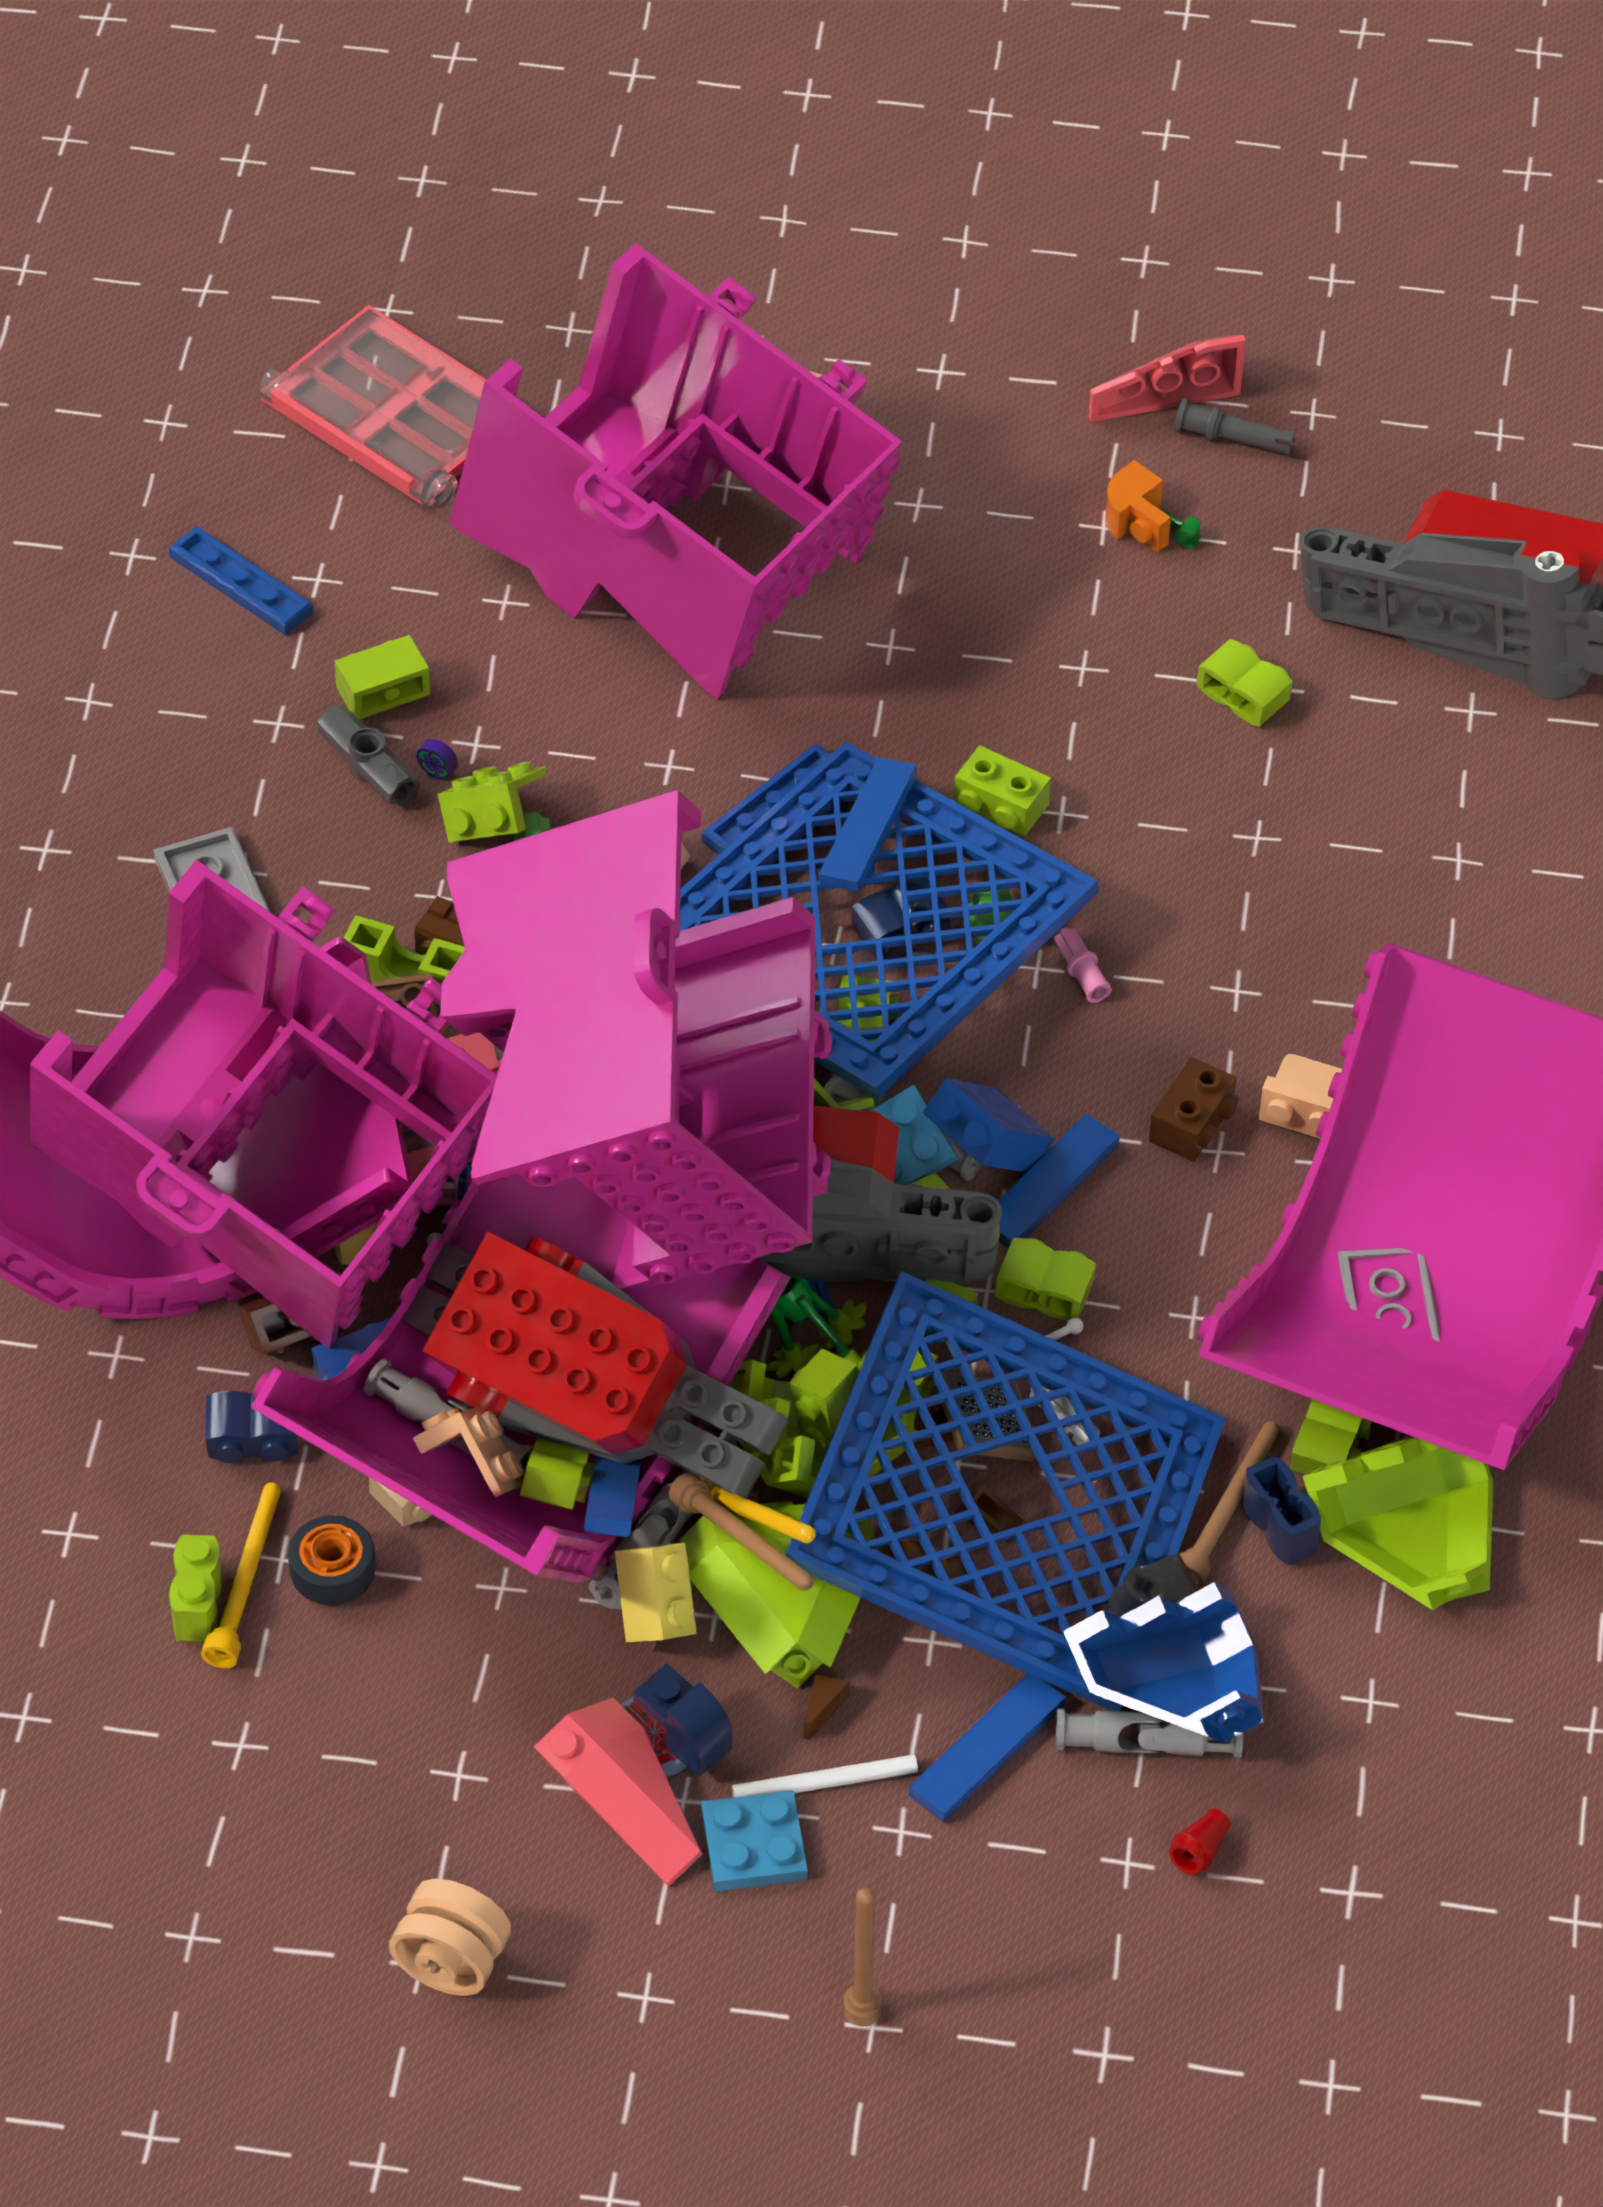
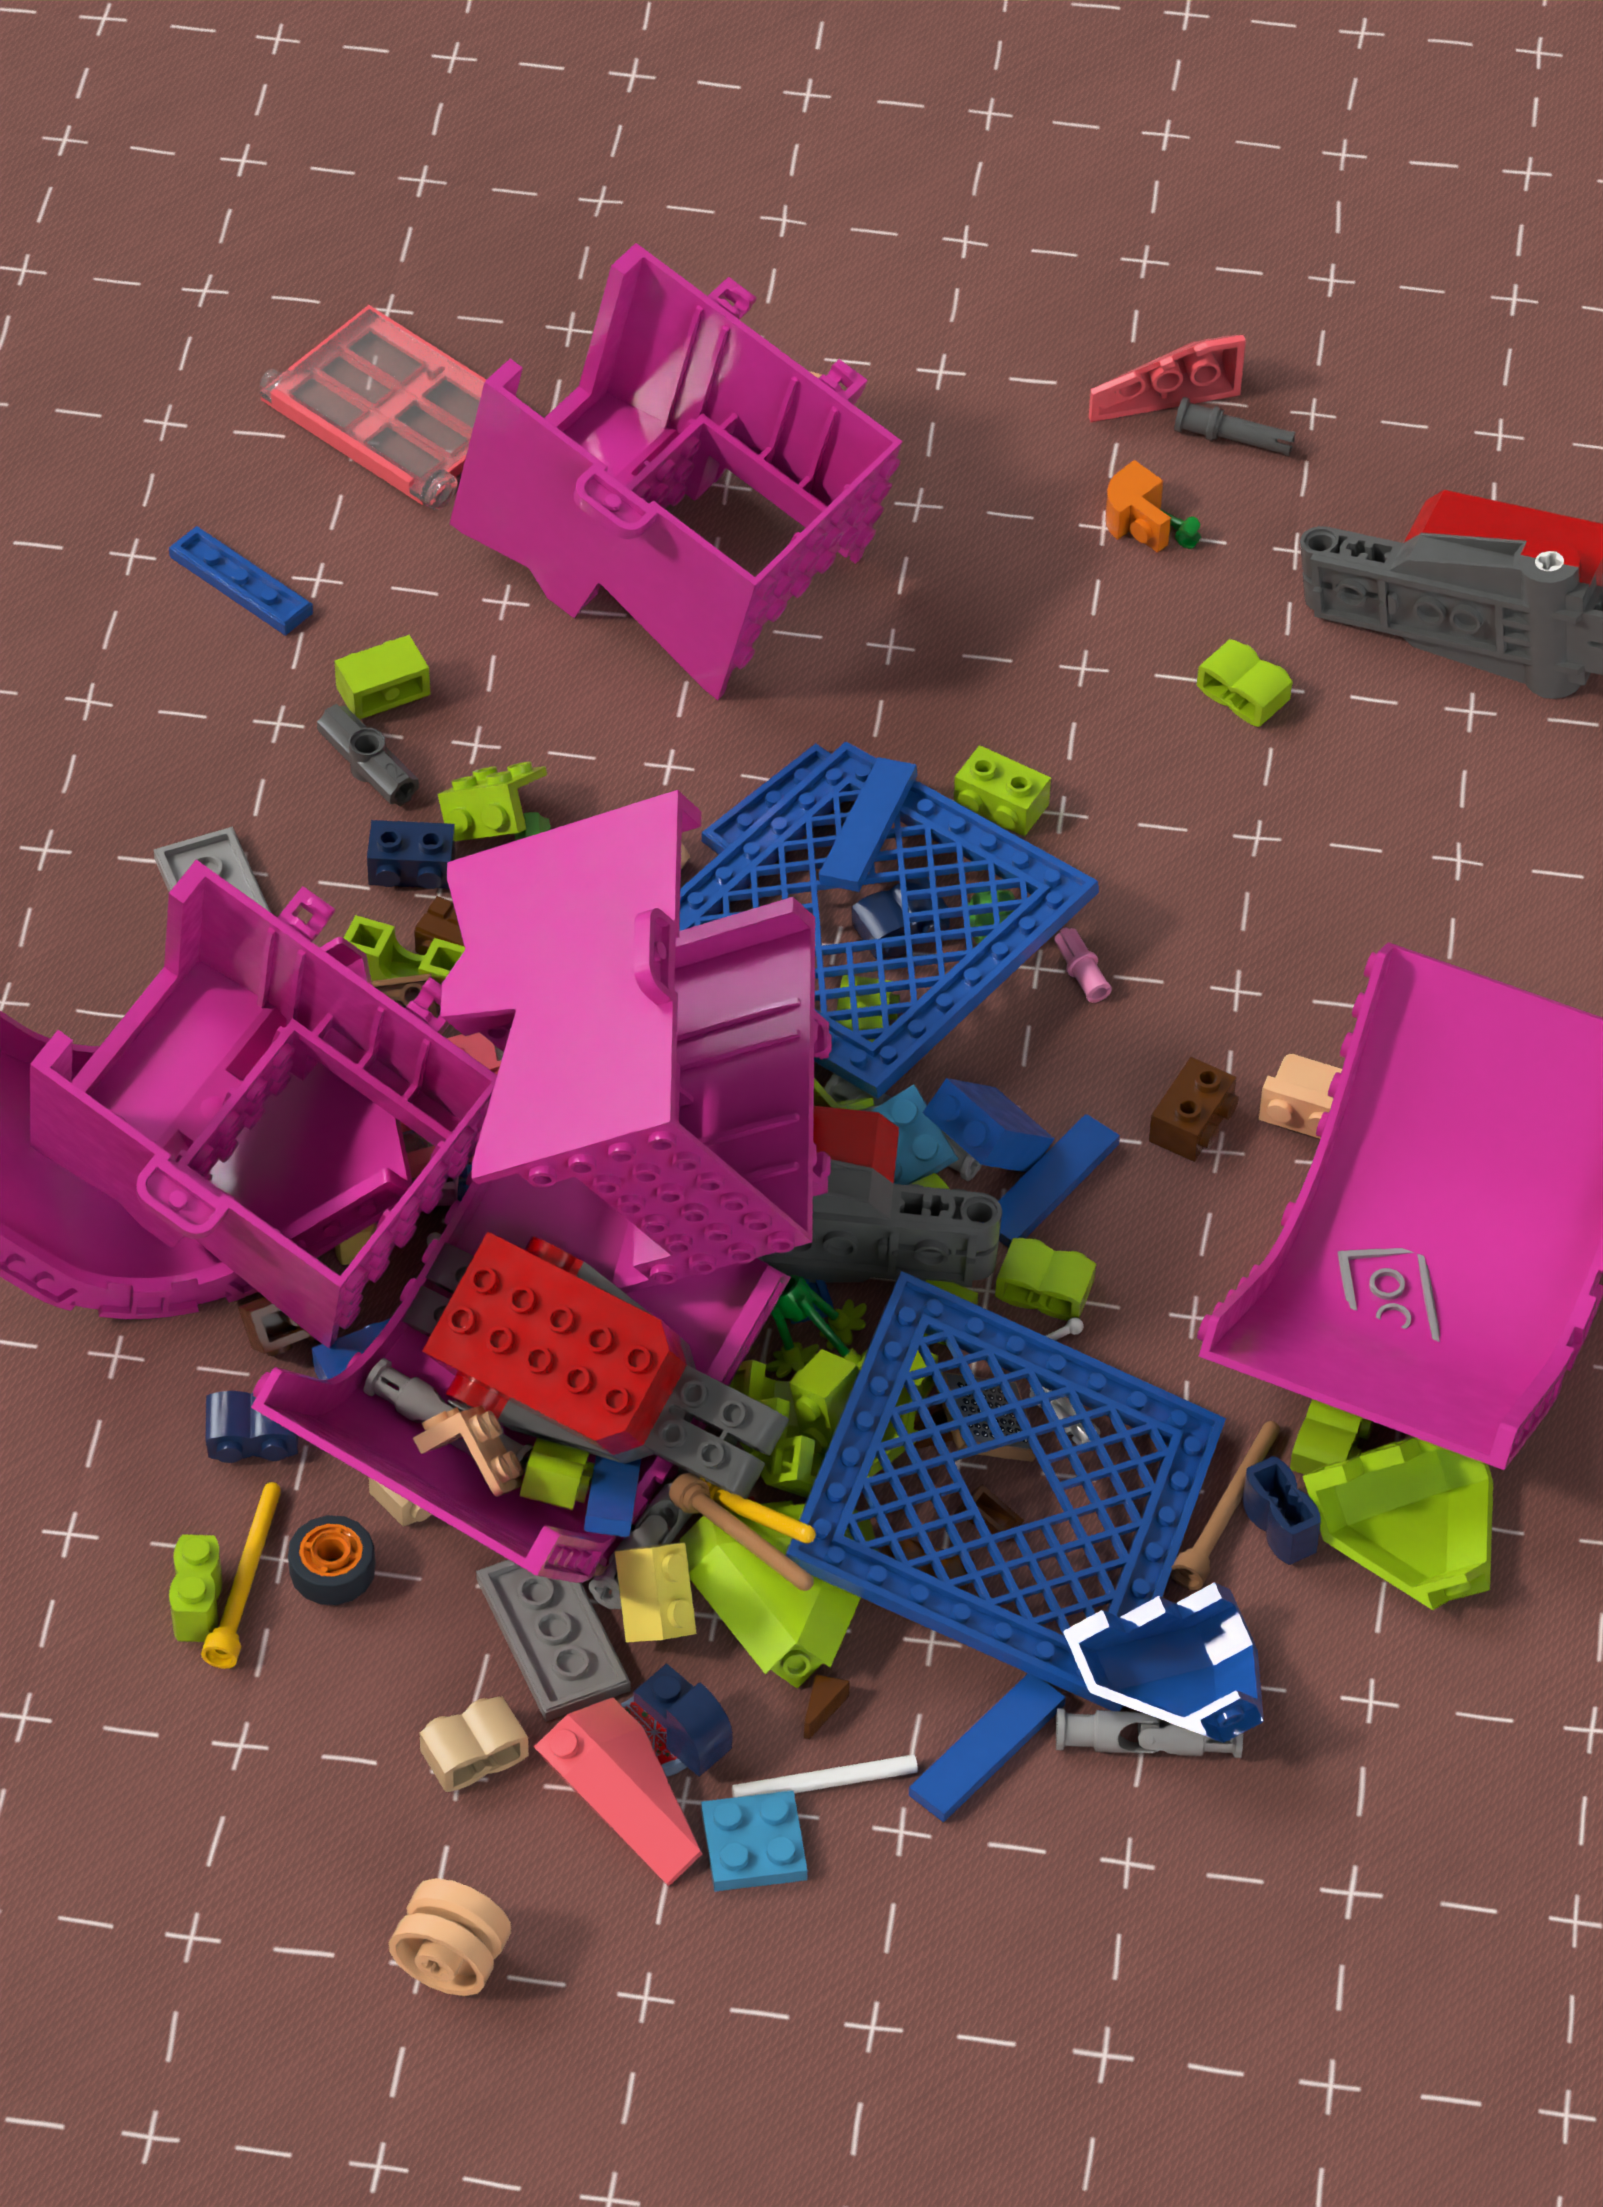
(410, 853): none -> dark blue brick
(437, 759): dark purple tile -> none
(473, 1743): none -> tan brick
(553, 1639): none -> light grey tile
(862, 2000): medium nougat piece -> none
(1164, 1578): clear smoke piece -> none
(1198, 1843): red cone -> none

